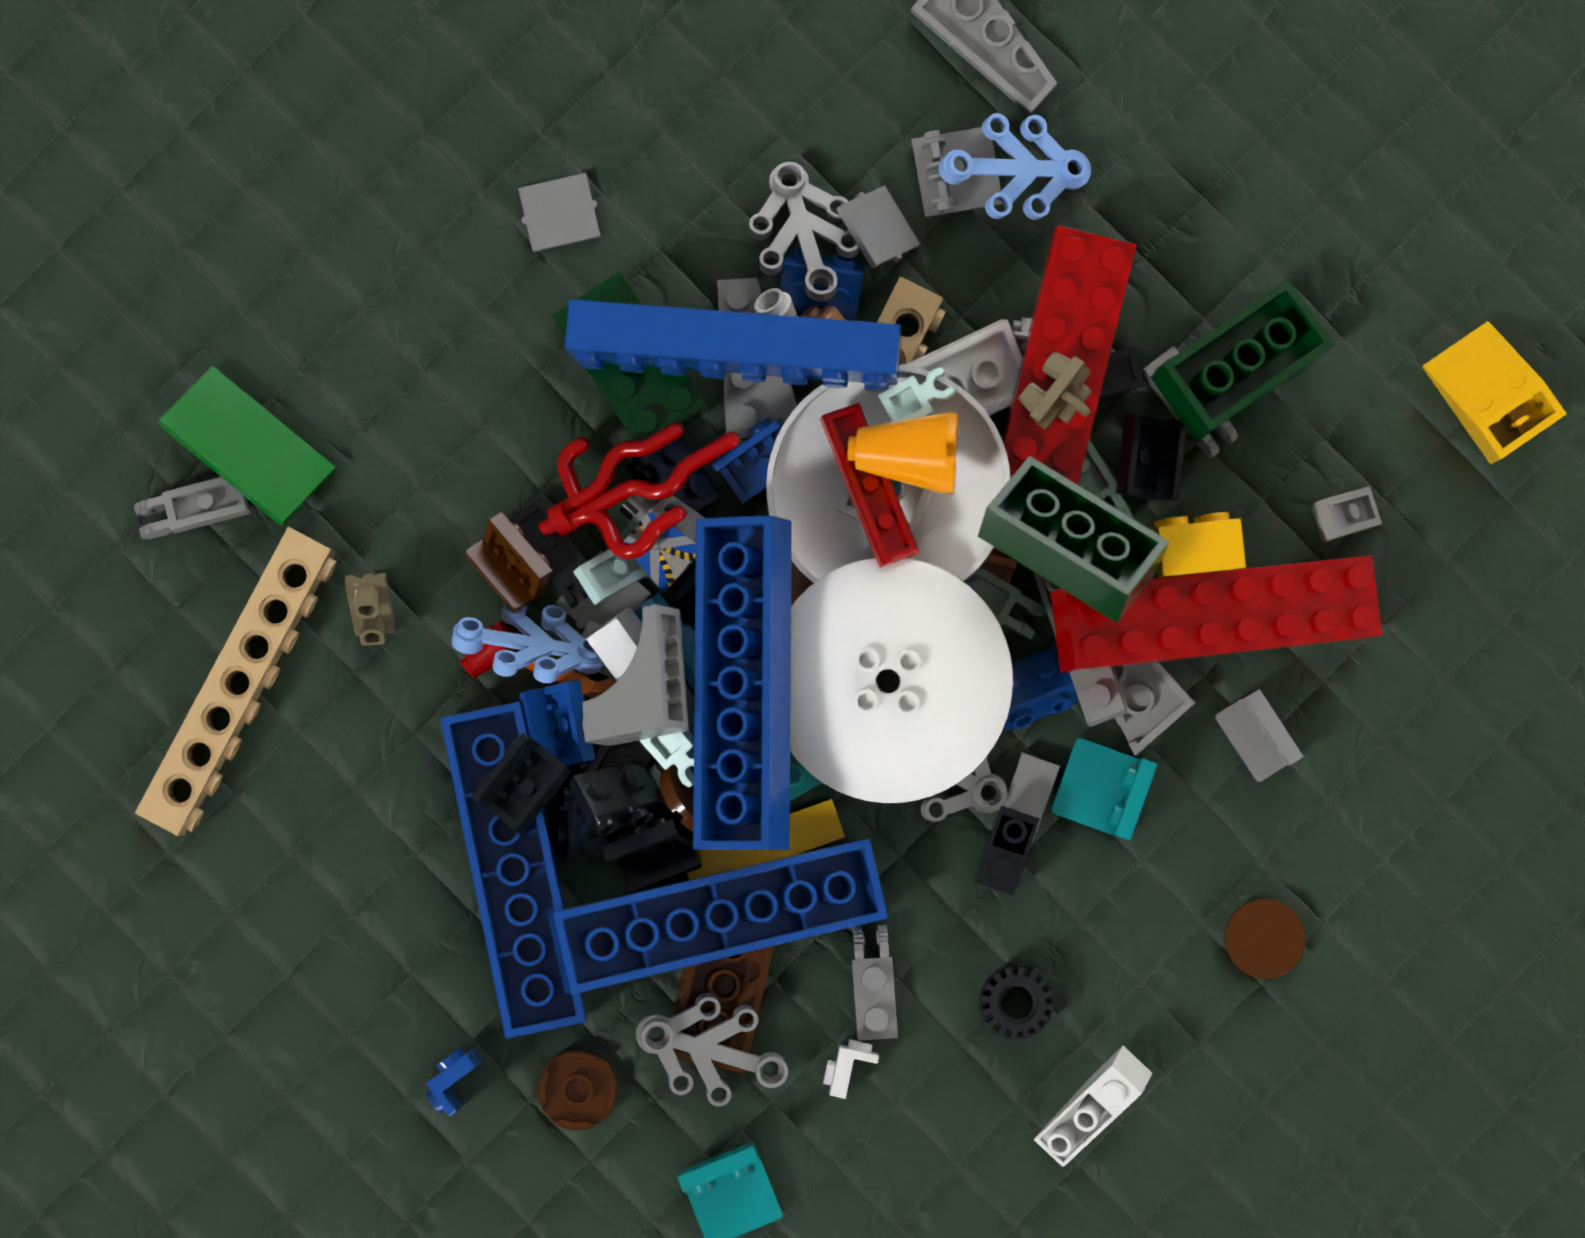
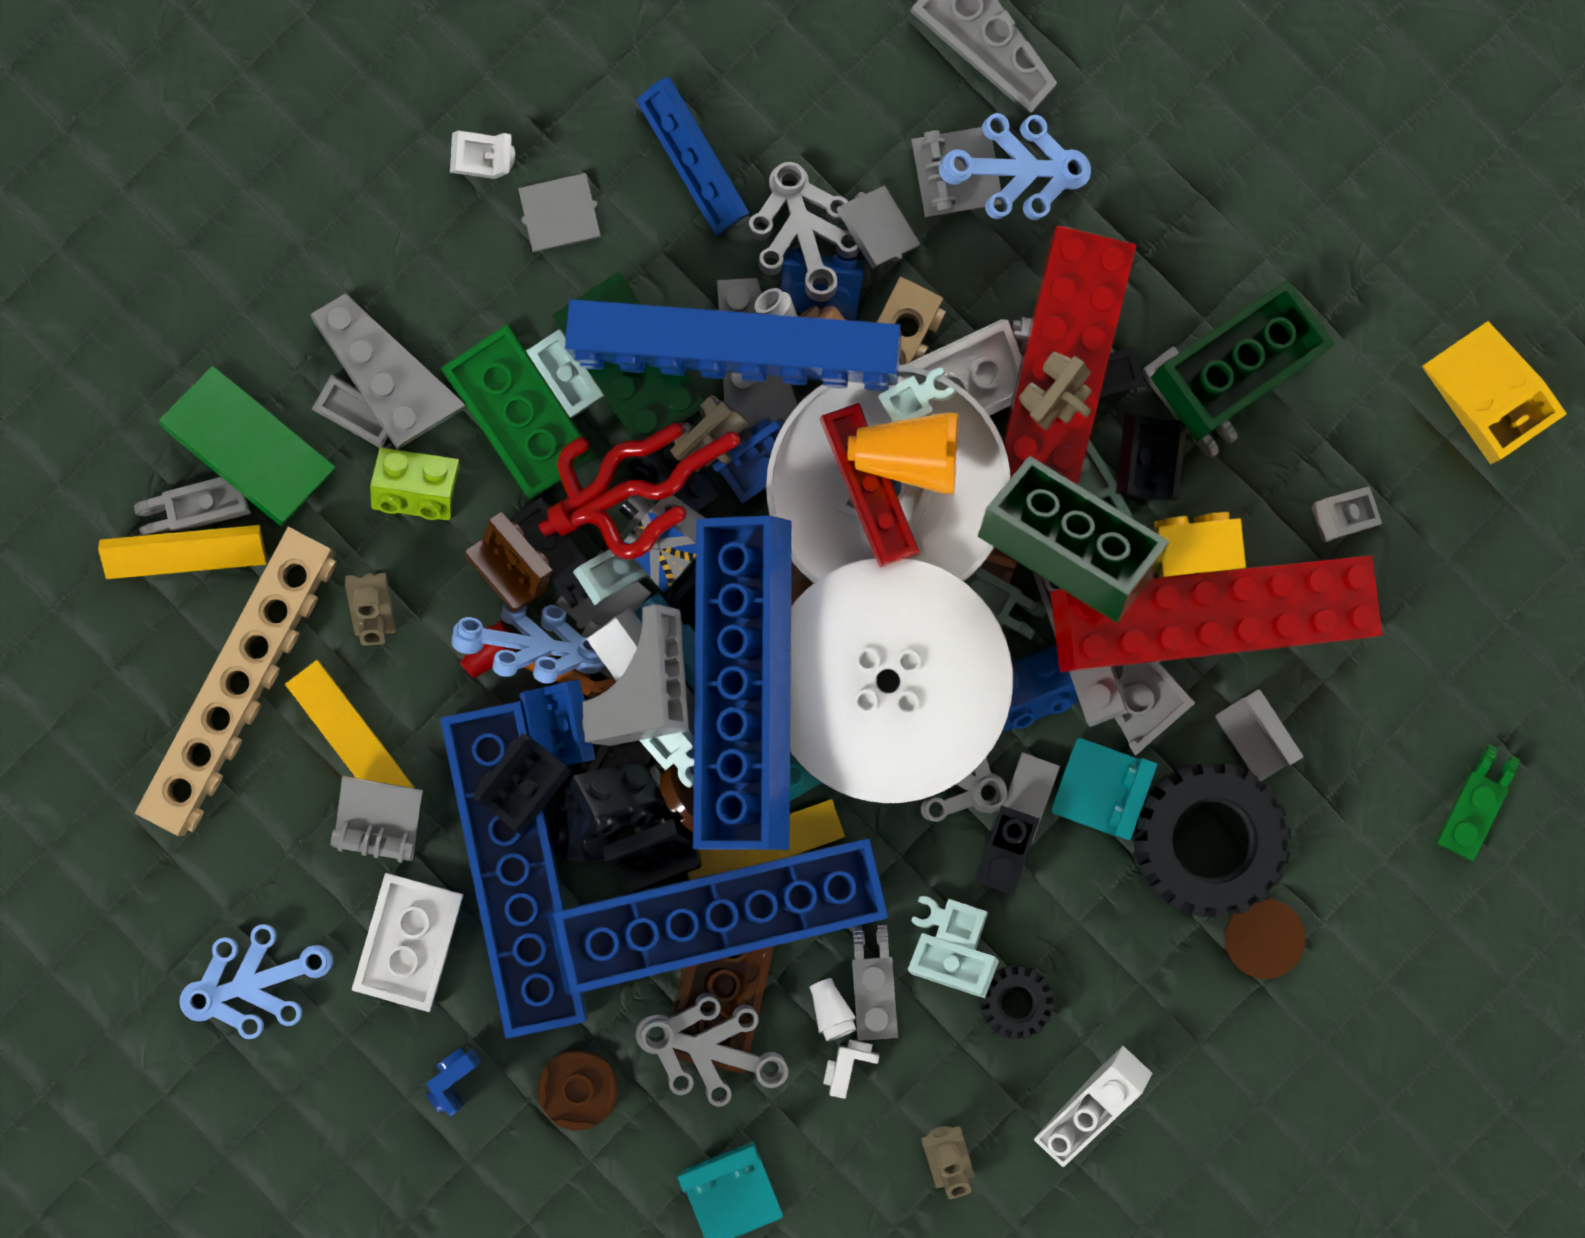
(182, 552): none -> yellow tile
(248, 984): none -> light blue plant
(344, 727): none -> yellow tile
(350, 410): none -> light grey tile
(377, 819): none -> light grey hinge
(392, 381): none -> light grey wing
(408, 942): none -> white plate
(413, 484): none -> lime bracket
(481, 154): none -> white bracket
(515, 410): none -> green tile
(564, 376): none -> light aqua plate
(692, 156): none -> blue plate
(717, 421): none -> dark tan hips
(831, 1011): none -> white cone
(949, 1160): none -> dark tan hips
(953, 965): none -> light aqua plate
(956, 923): none -> light aqua plate
(1265, 850): none -> black tyre
(1476, 806): none -> green hinge

